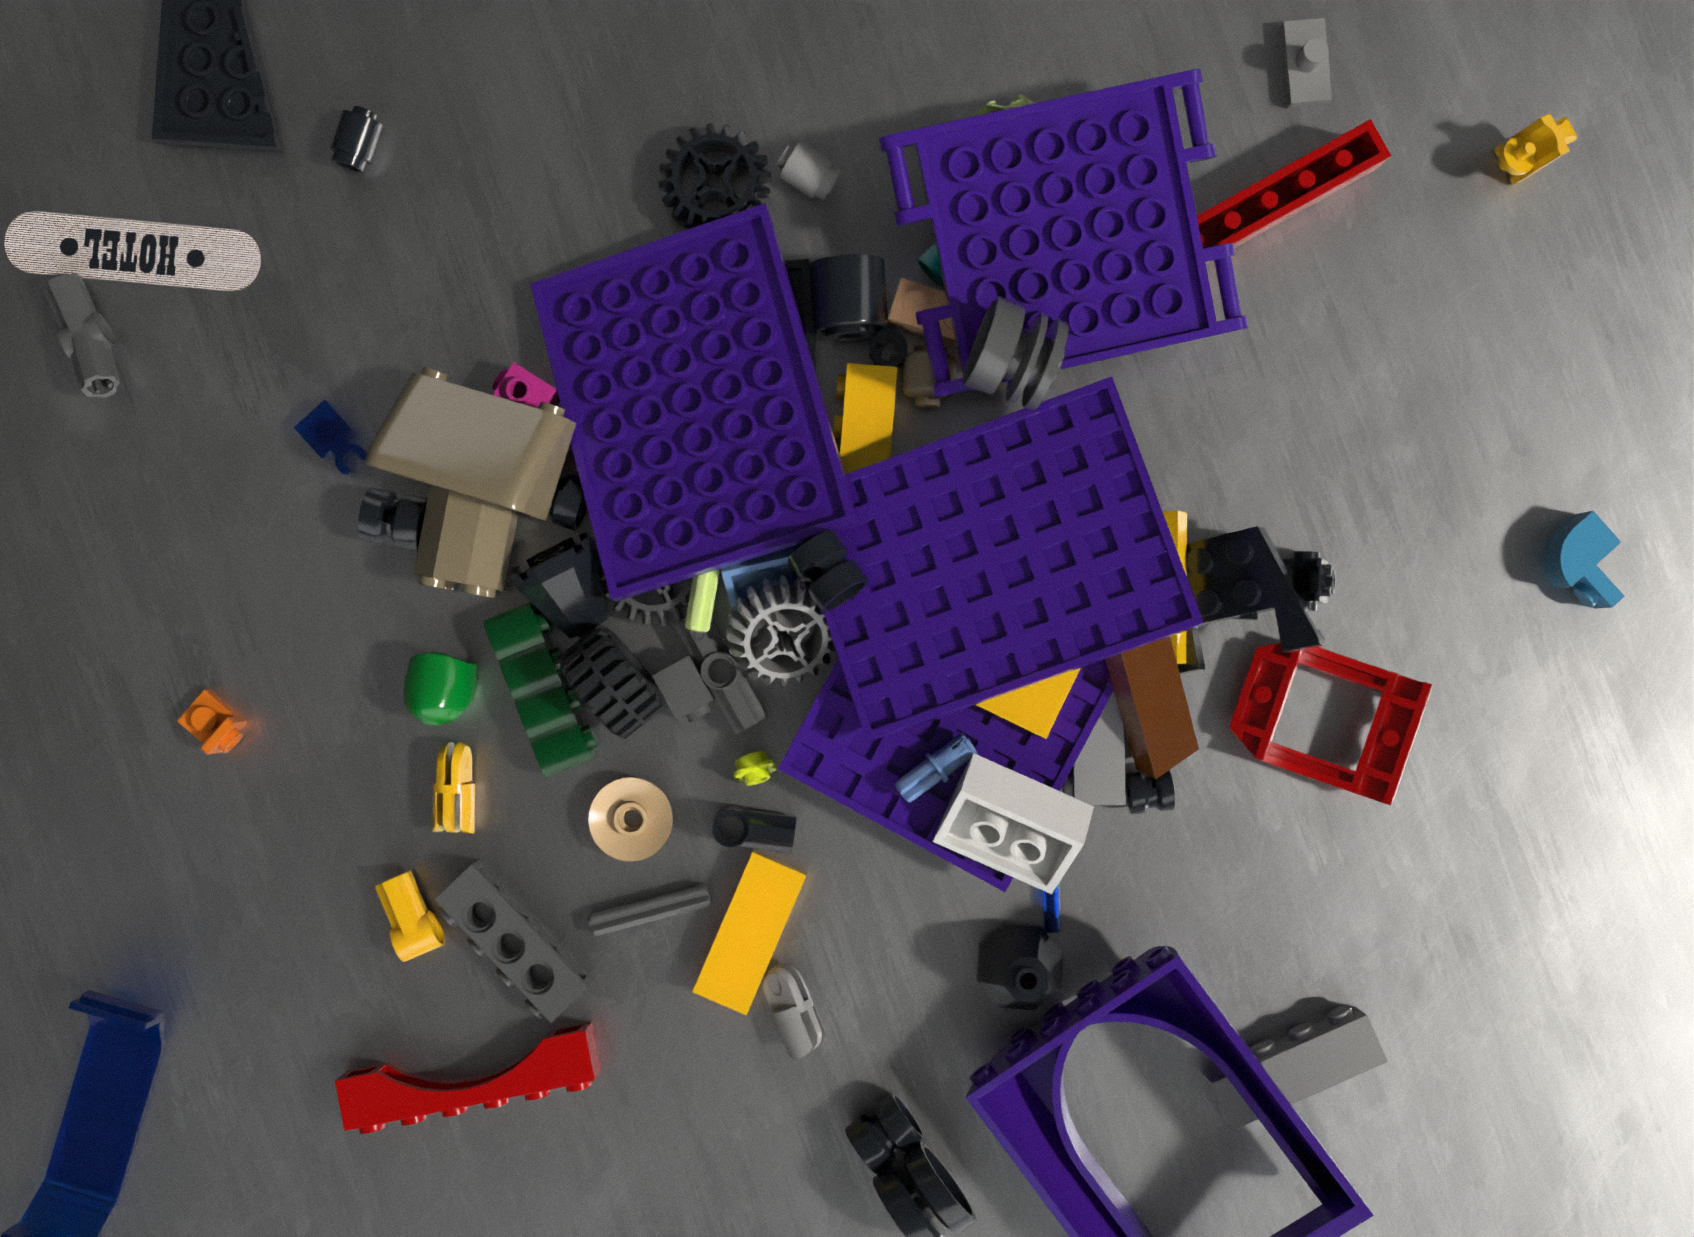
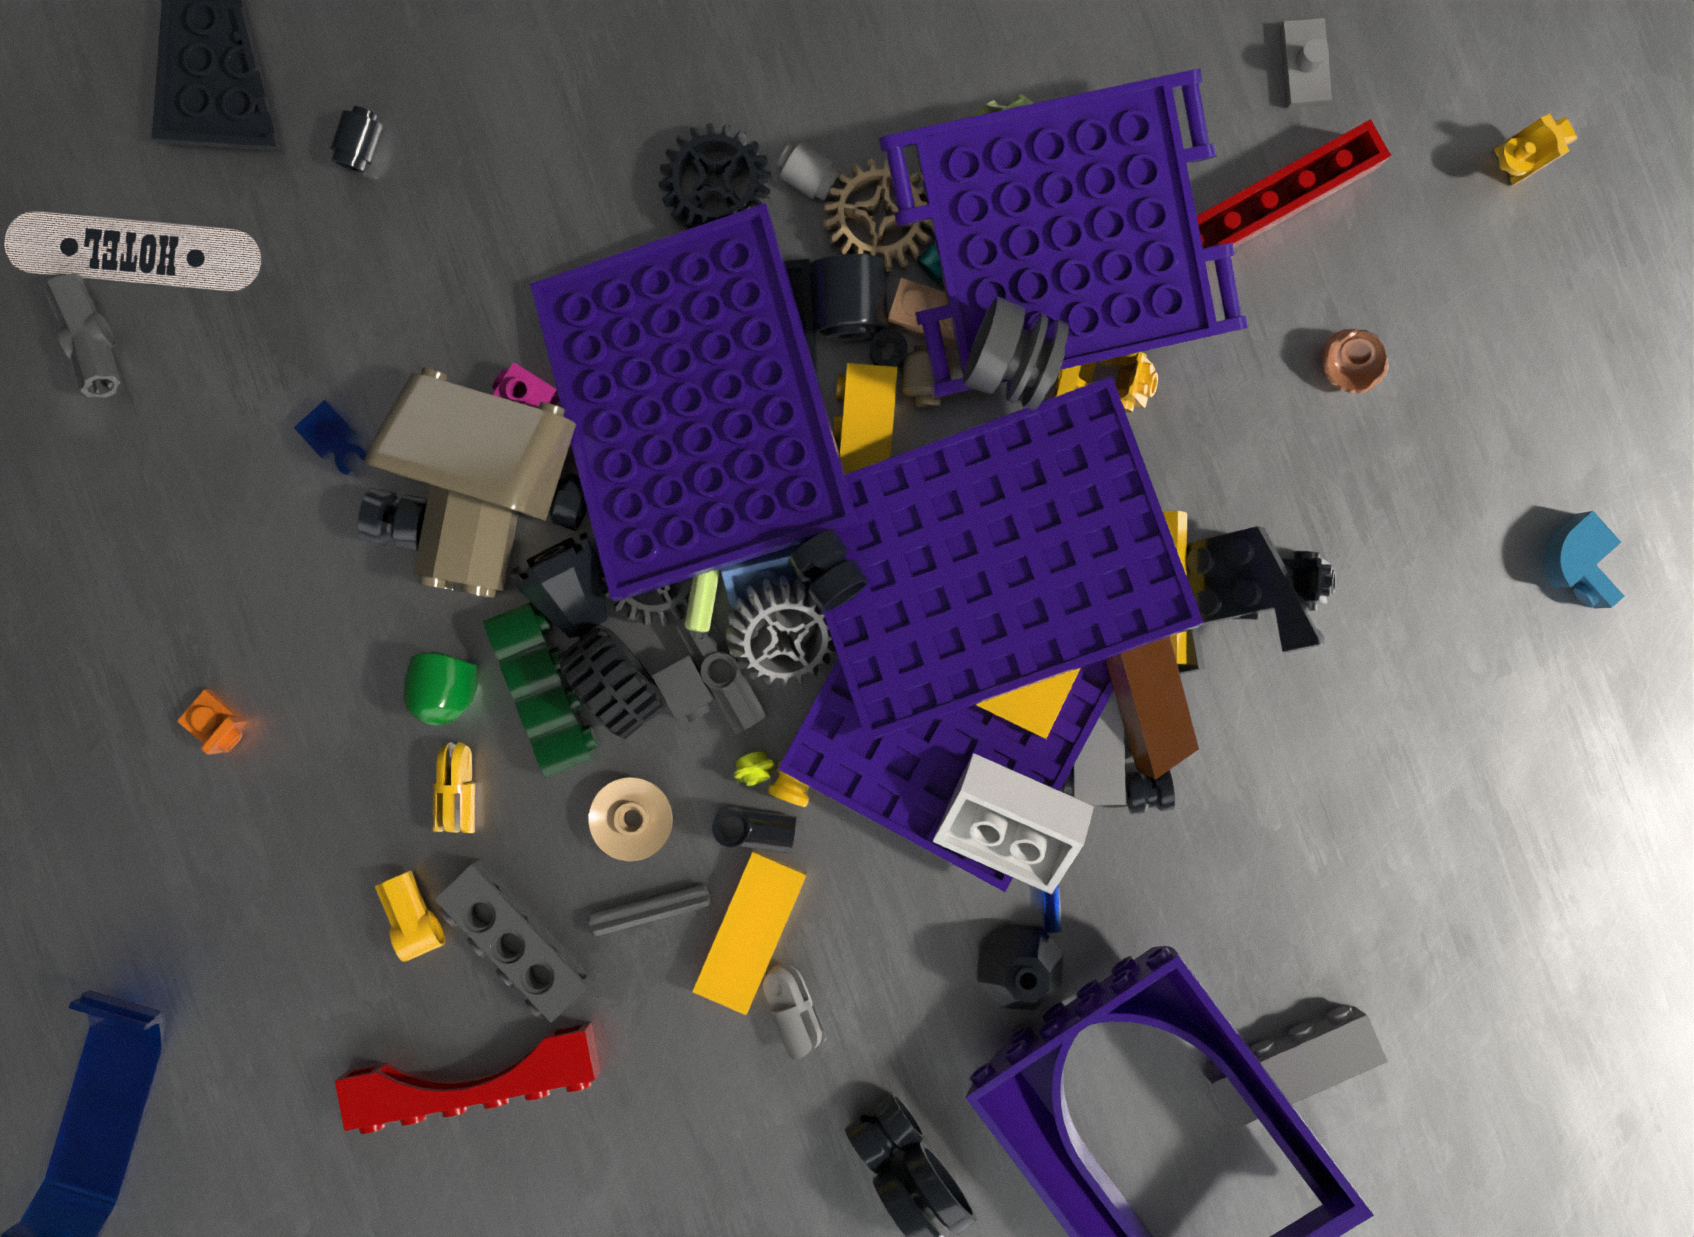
(789, 789): none -> yellow wheel
(859, 212): none -> tan gear
(935, 768): medium blue axle -> none
(1134, 381): none -> yellow tile
(1354, 360): none -> nougat hair
(1388, 738): red wedge -> none

